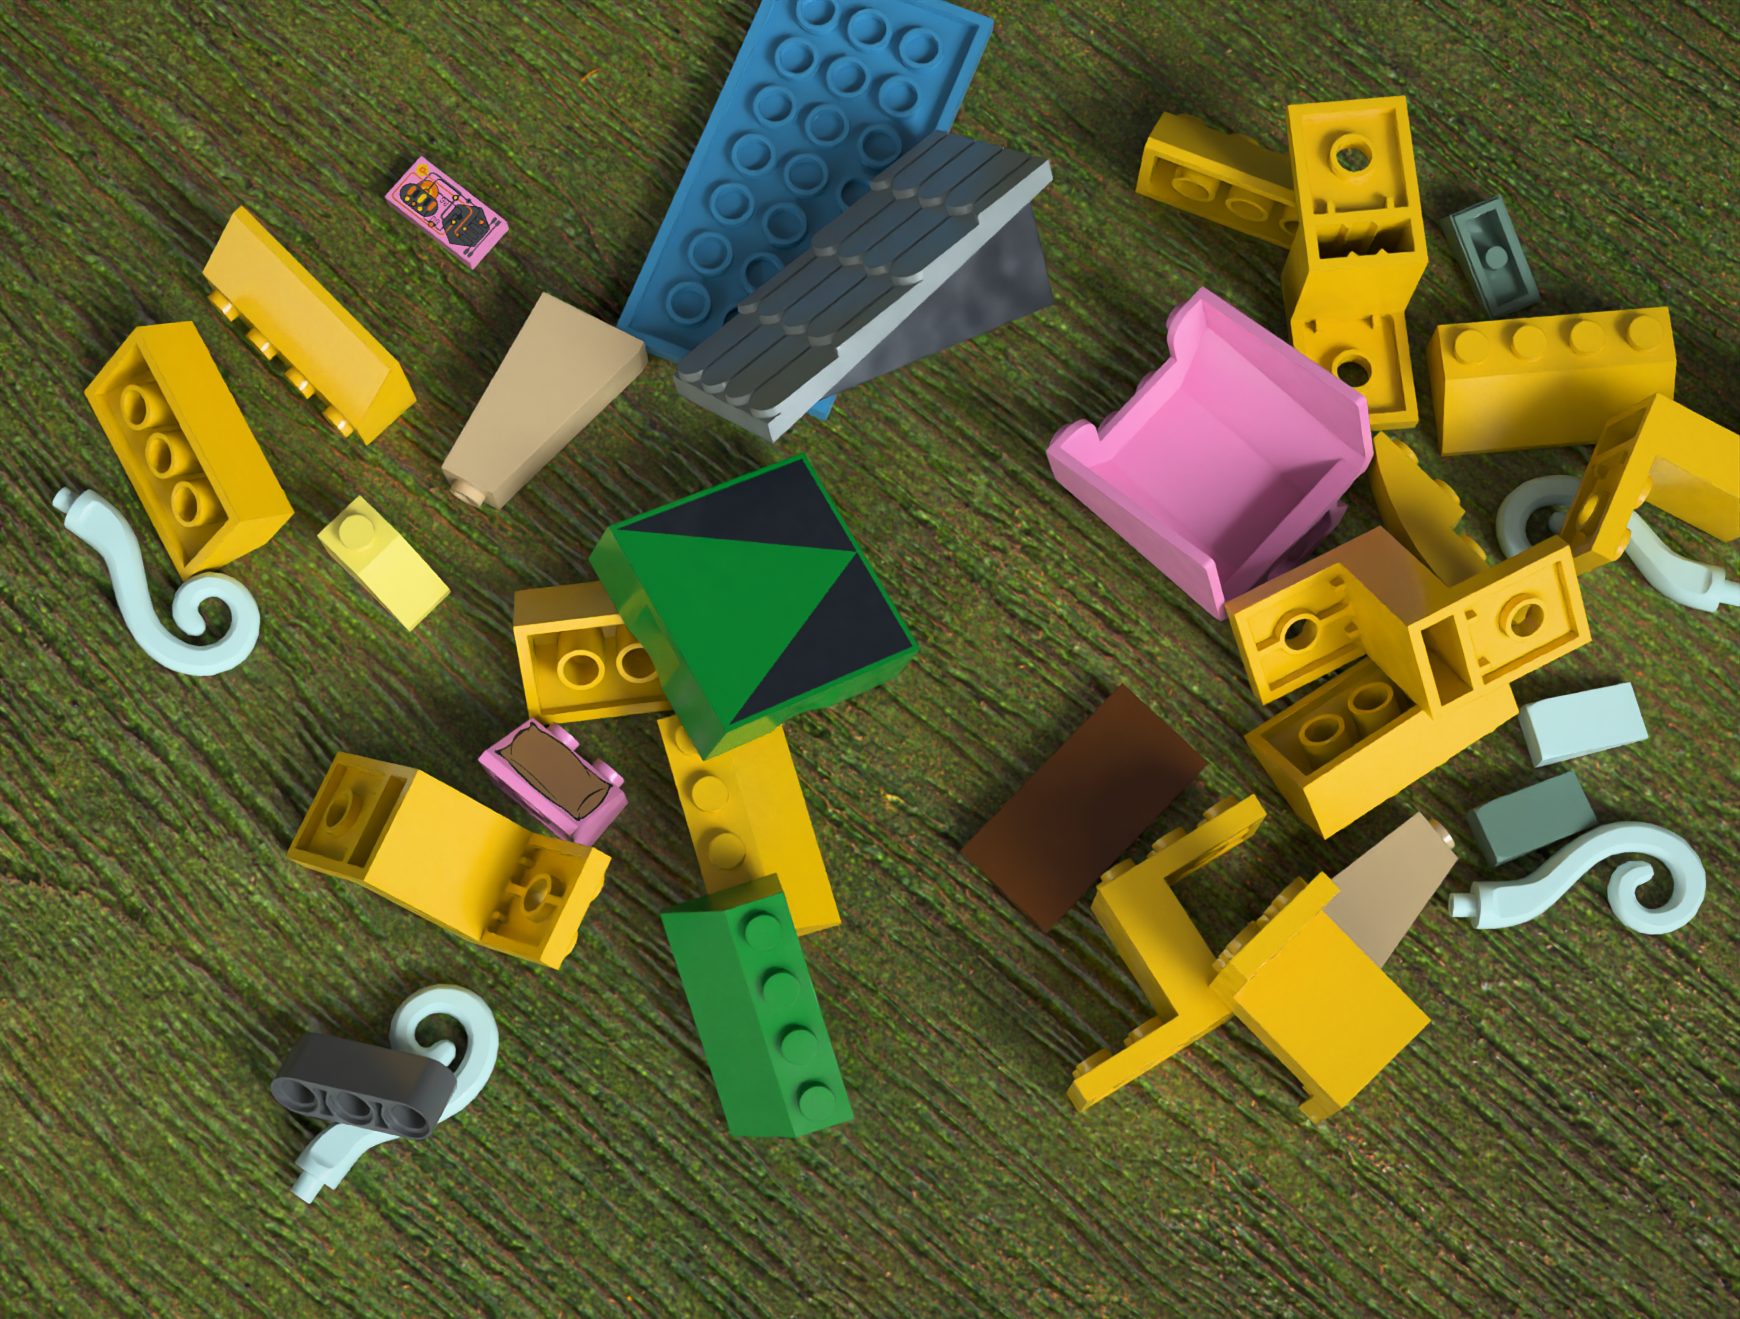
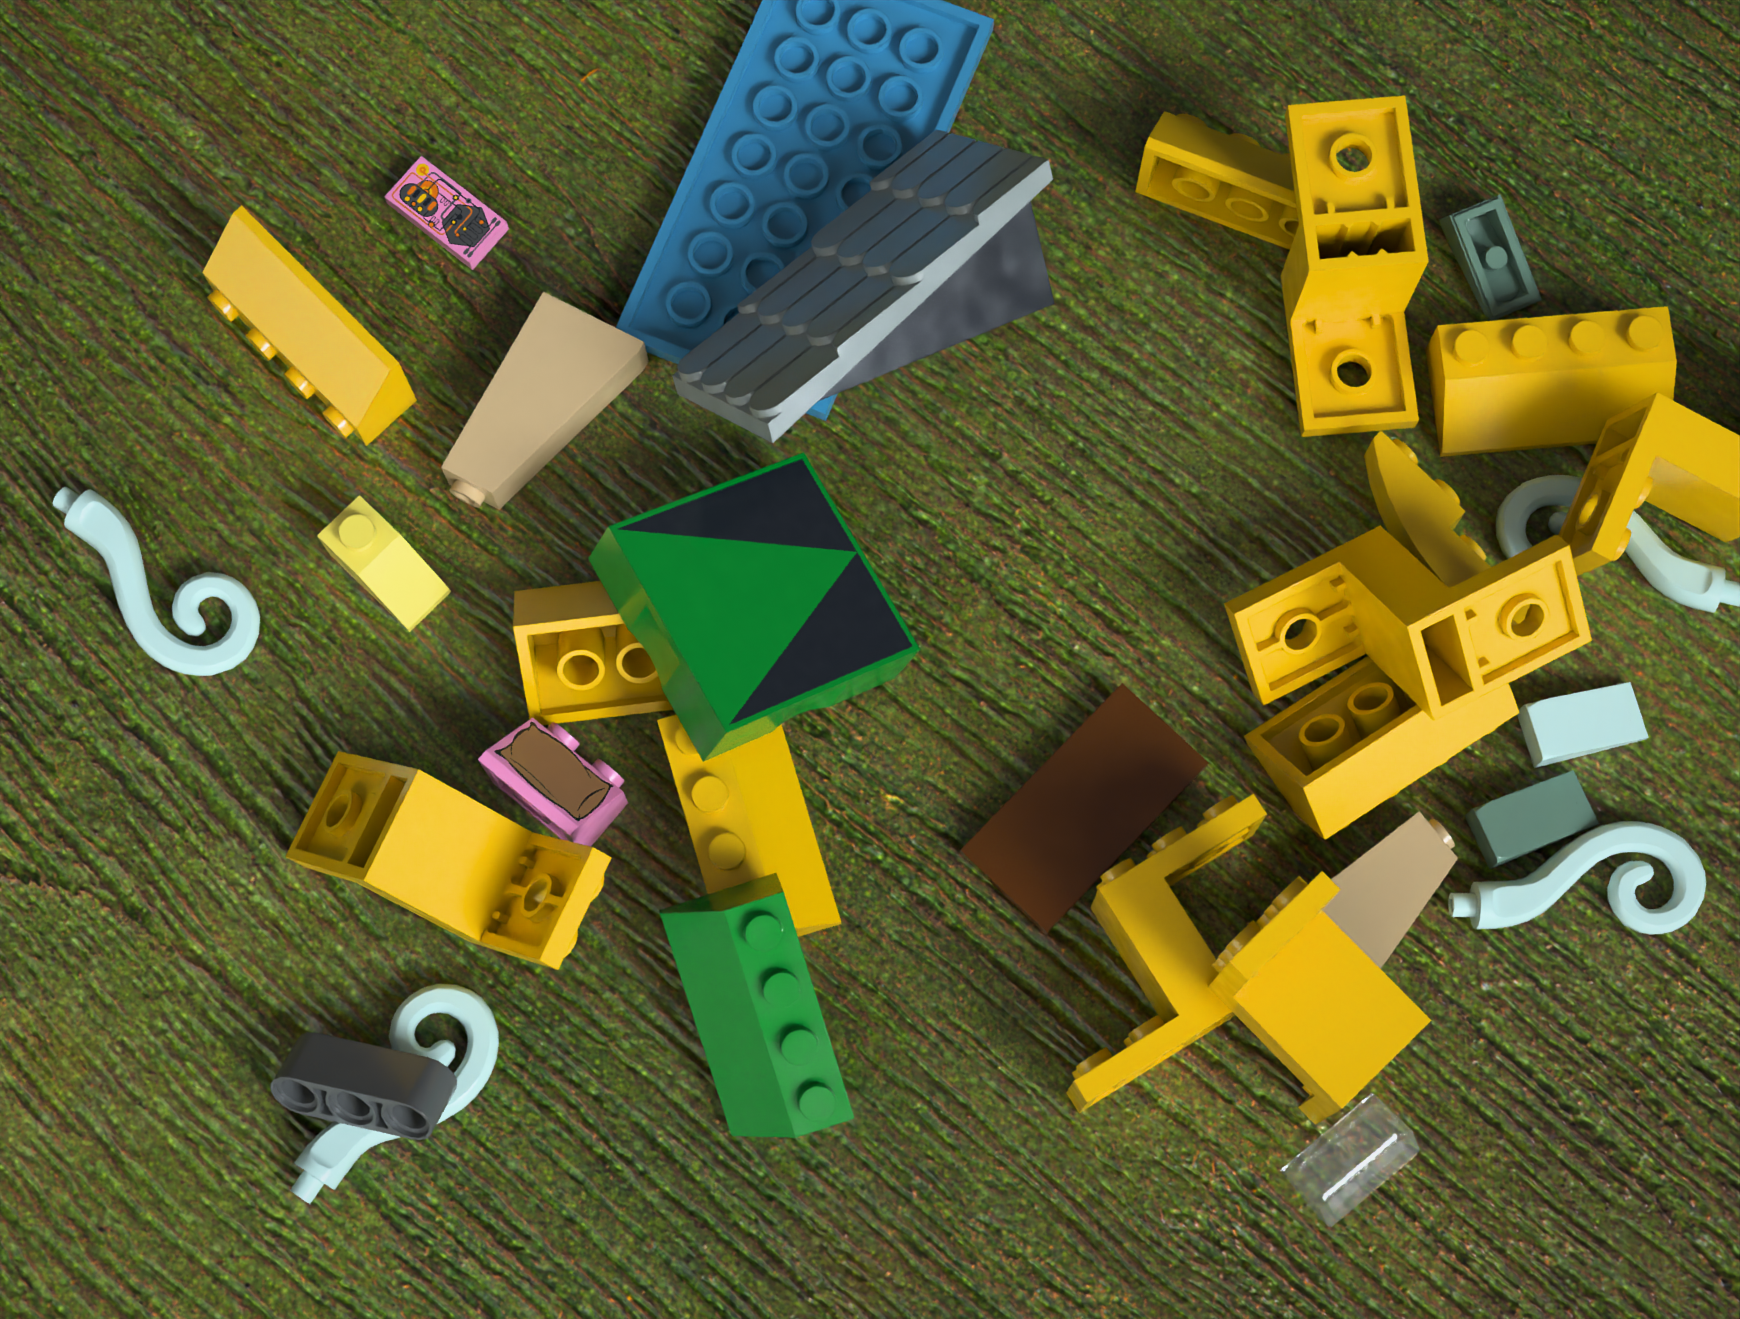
(187, 448): yellow slope -> none
(1221, 456): bright pink windscreen -> none
(1351, 1159): none -> clear slope

